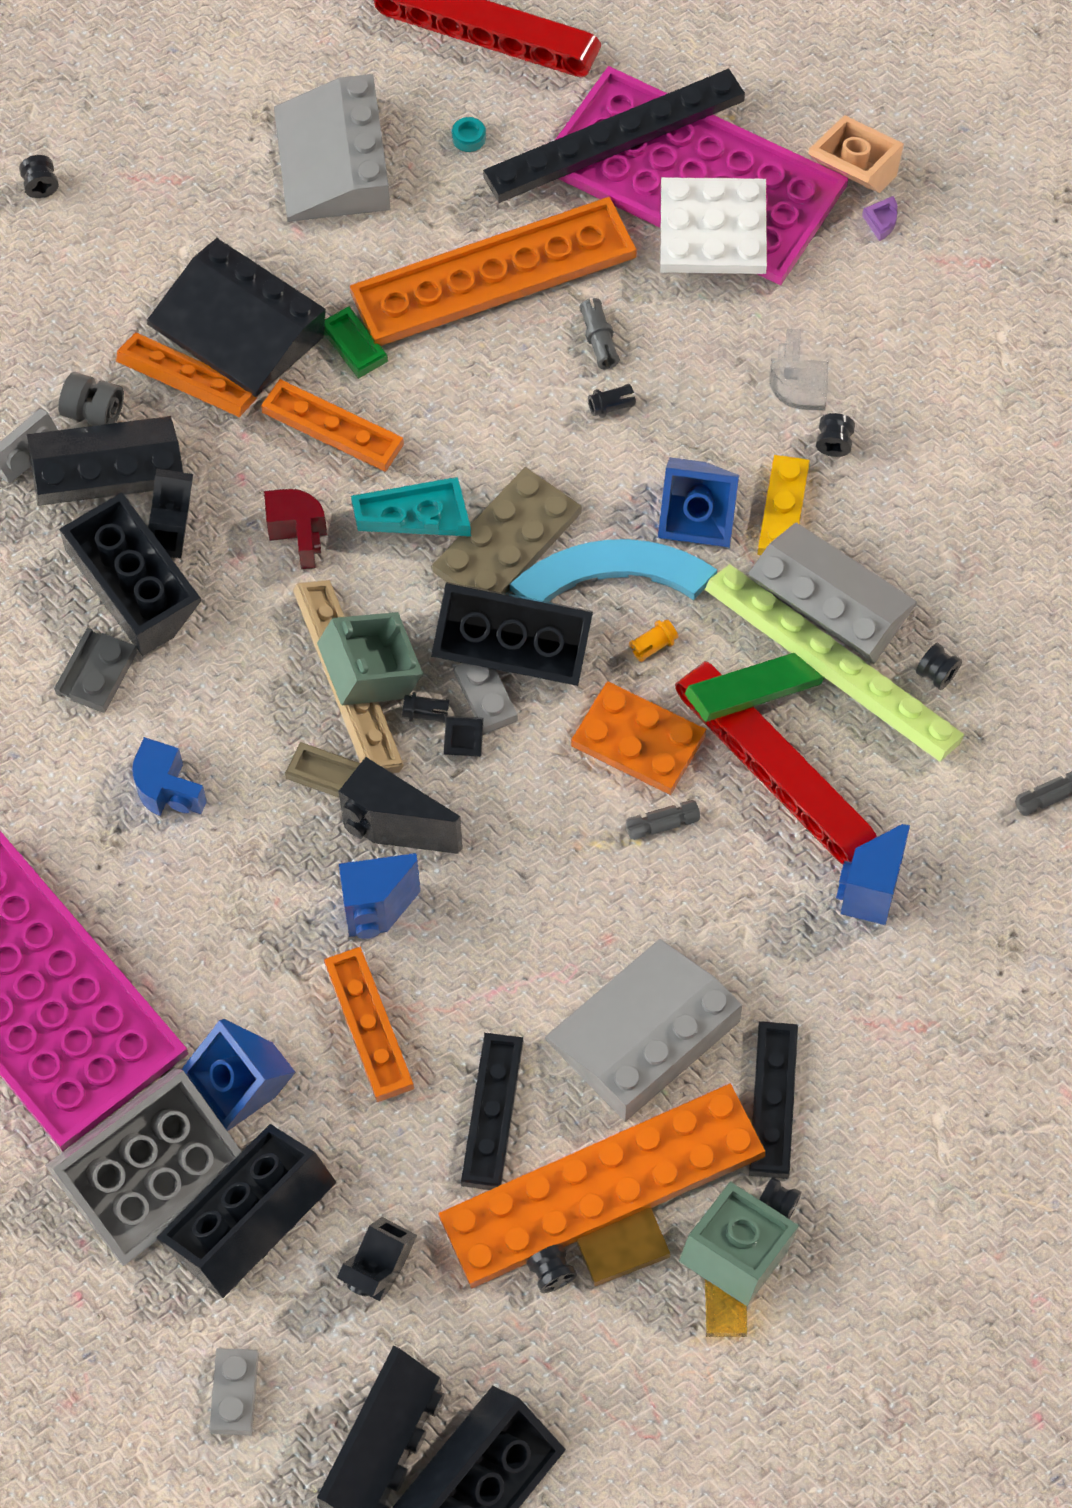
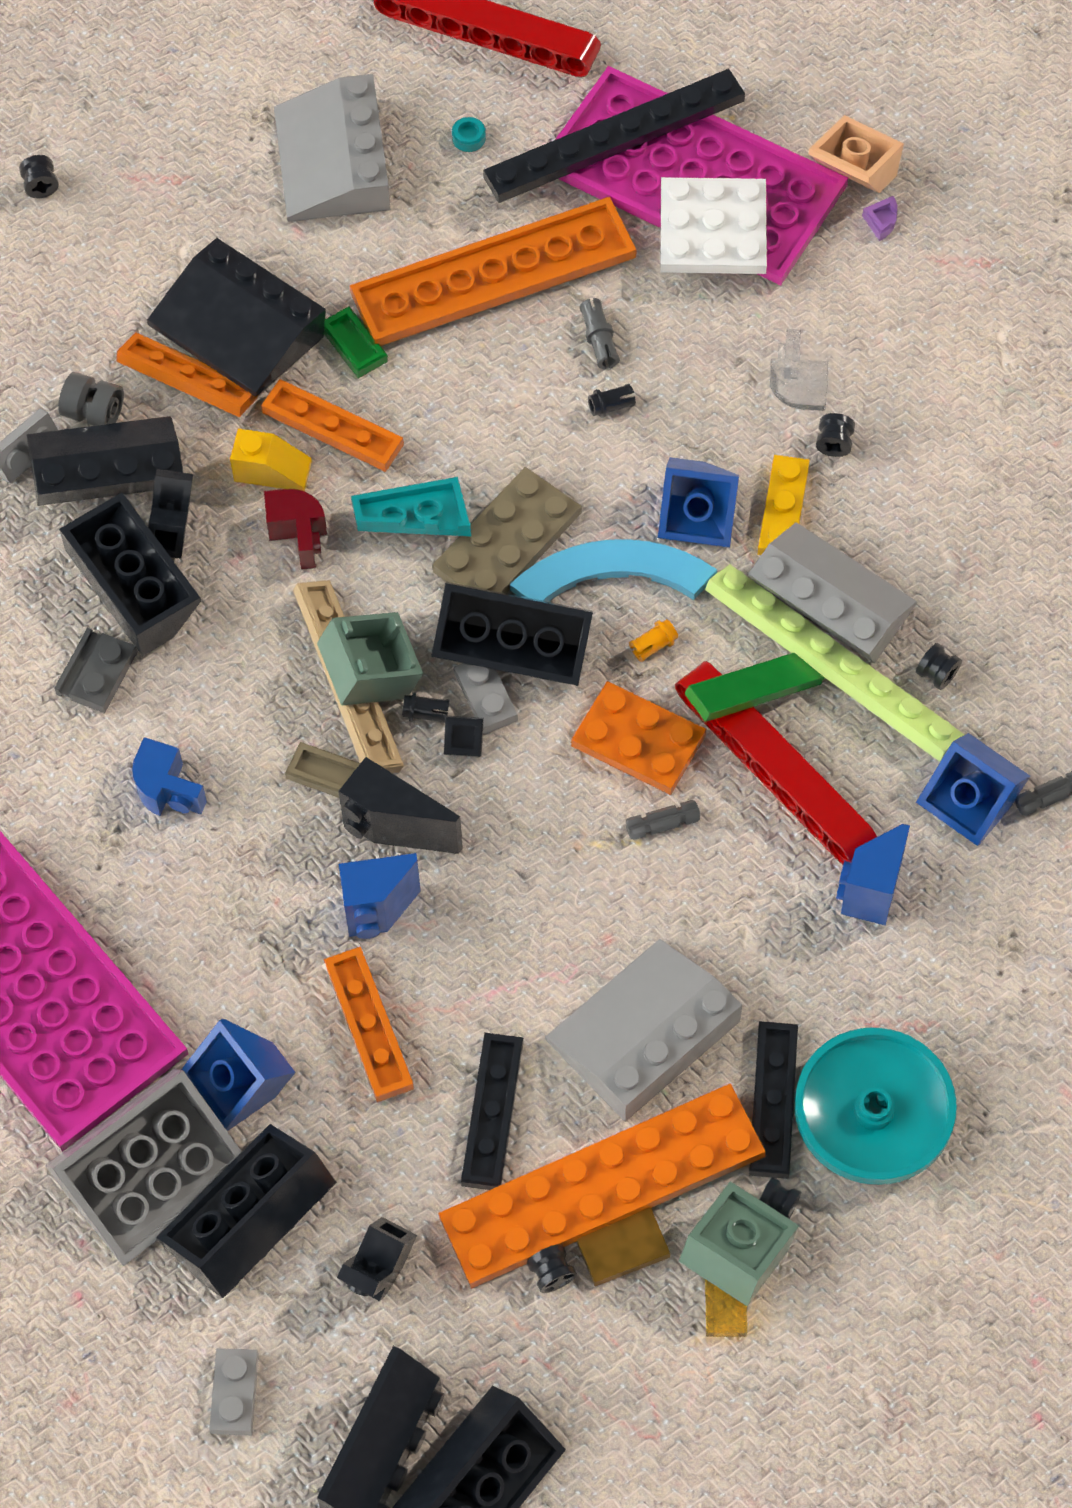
(268, 461): none -> yellow slope
(875, 1106): none -> teal dish
(972, 788): none -> blue slope

